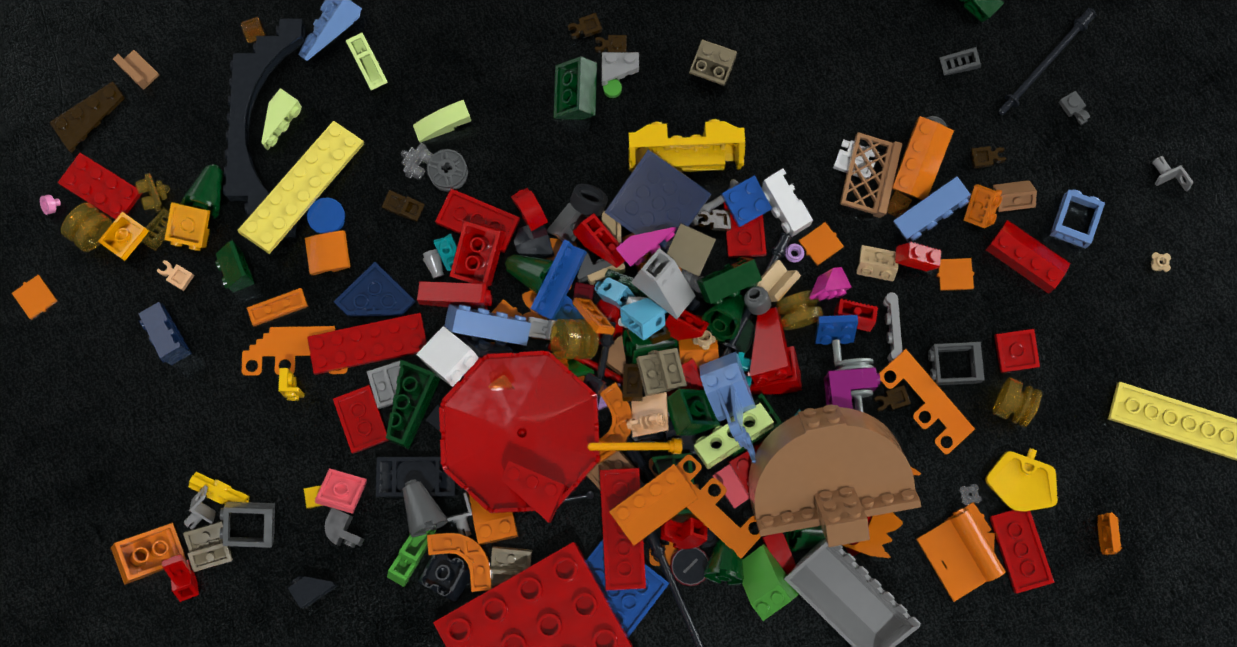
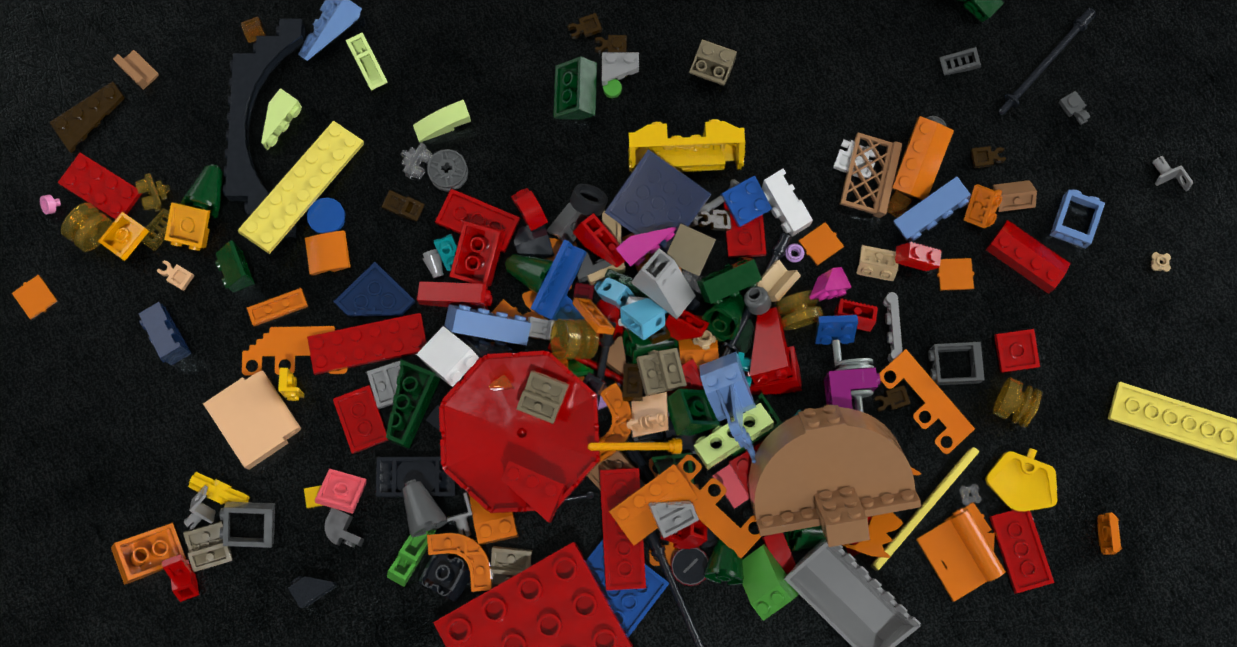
(252, 418): none -> light nougat piece
(542, 396): none -> dark tan slope
(673, 516): none -> light grey wing
(926, 506): none -> light yellow tile

